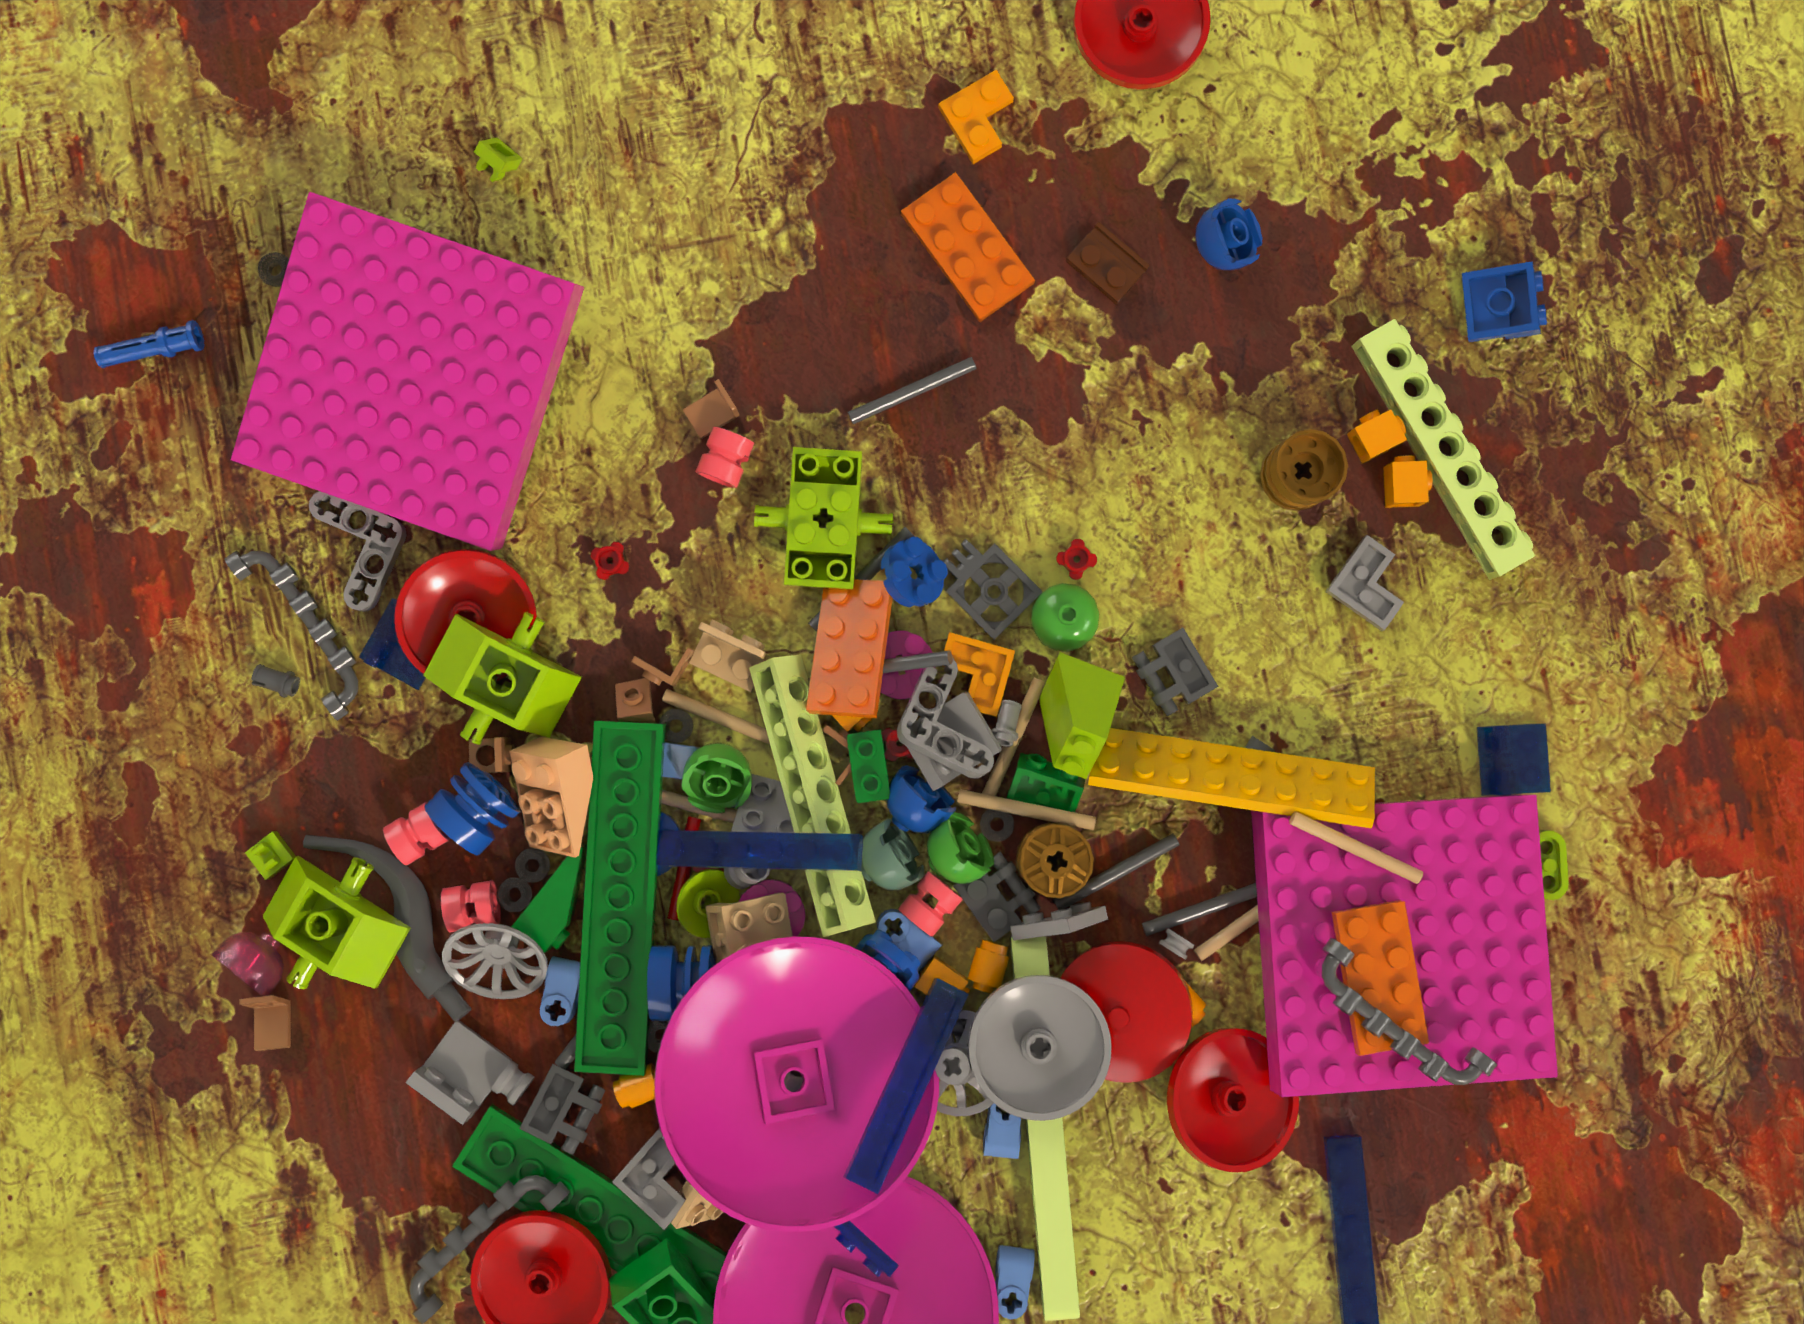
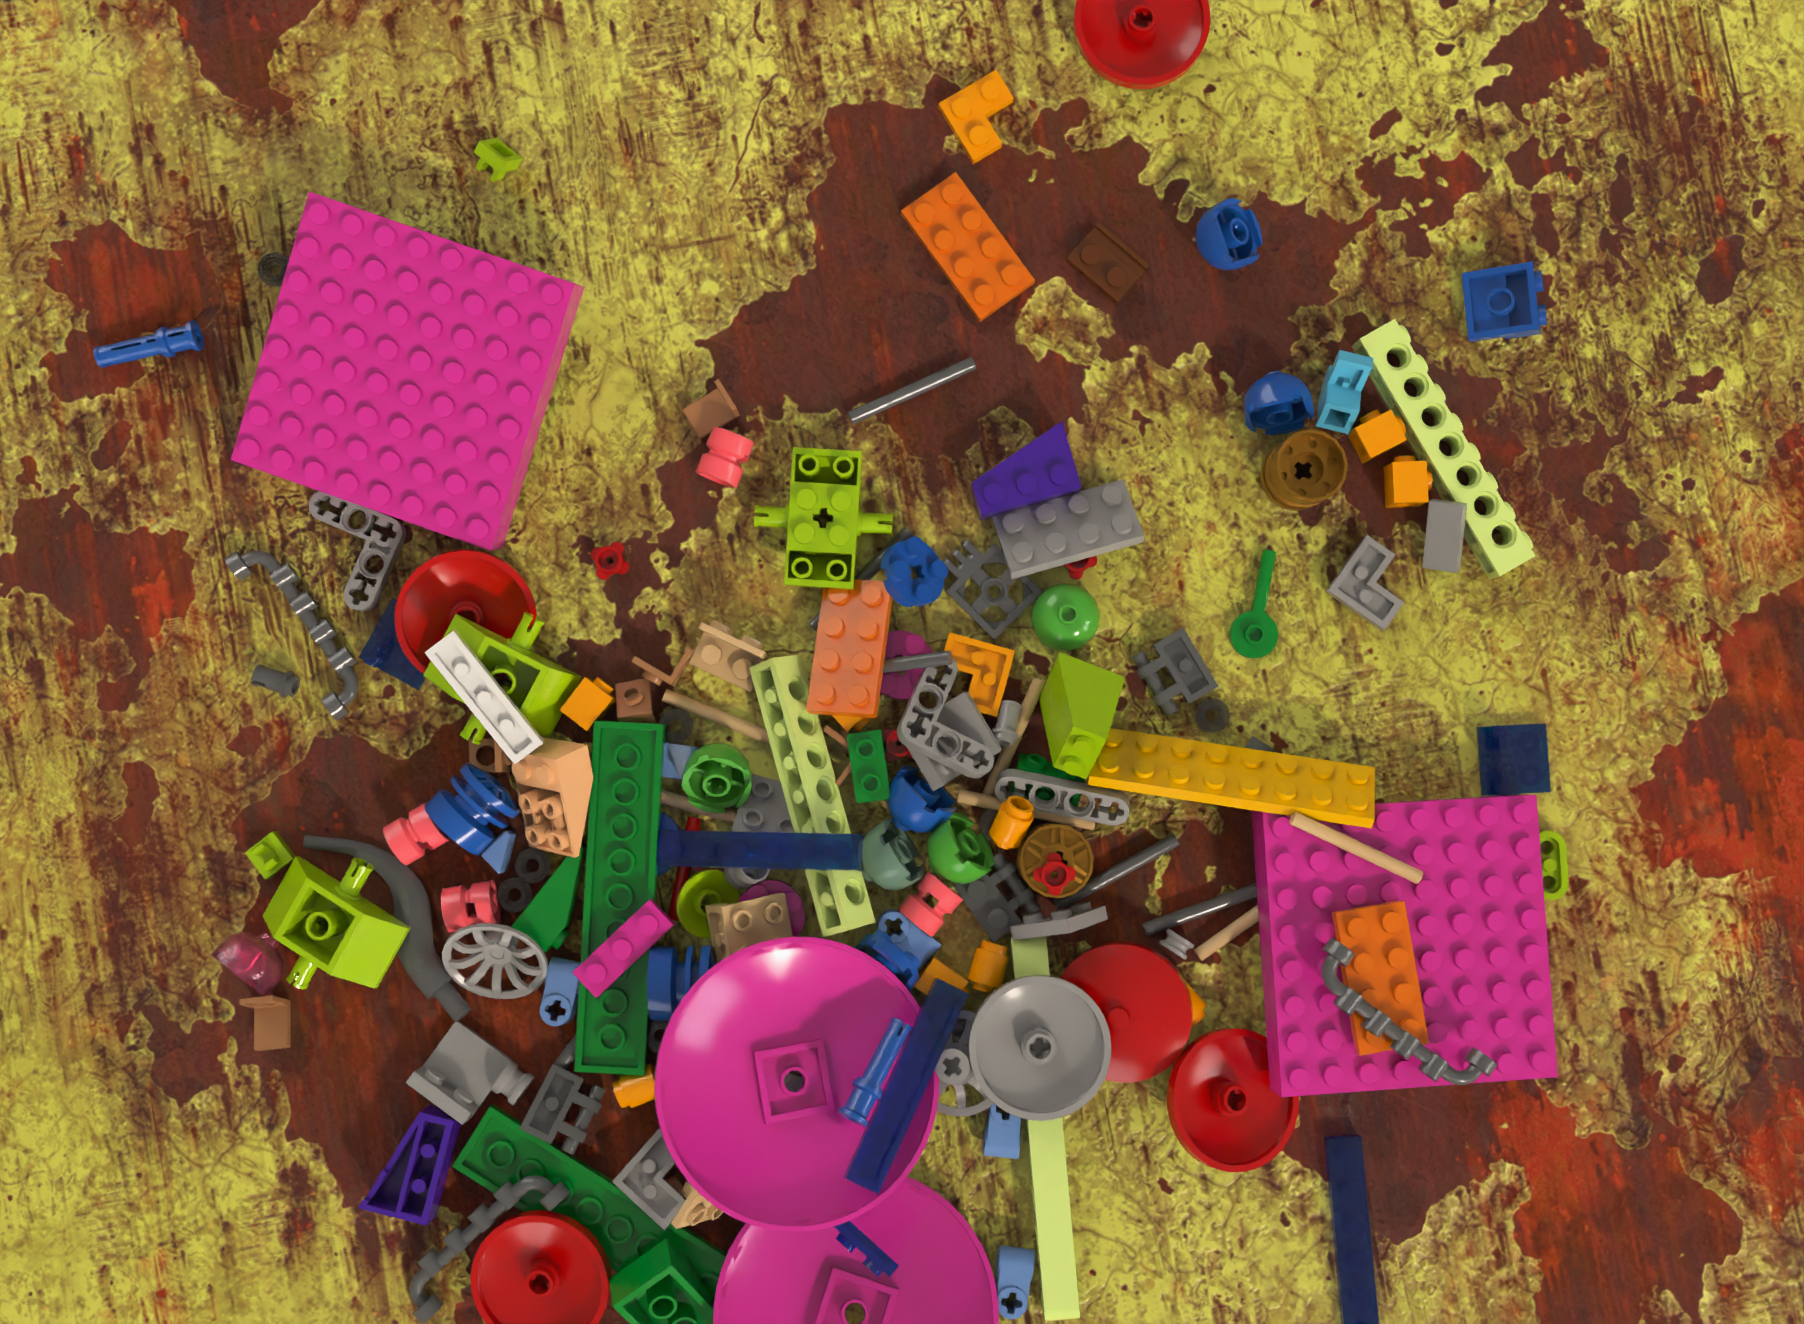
(417, 1171): none -> dark purple wedge
(484, 696): none -> white plate
(500, 851): none -> medium blue slope
(589, 703): none -> light orange brick
(623, 948): none -> dark pink plate
(868, 1086): none -> blue pin
(1012, 822): none -> light orange brick
(1028, 477): none -> dark purple wedge
(1054, 884): none -> red plate
(1063, 791): none -> light grey beam
(1067, 529): none -> light grey plate
(1222, 715): none -> clear smoke plate
(1255, 632): none -> green piece
(1278, 404): none -> blue cylinder
(1342, 391): none -> medium azure brick
(1444, 535): none -> light grey tile

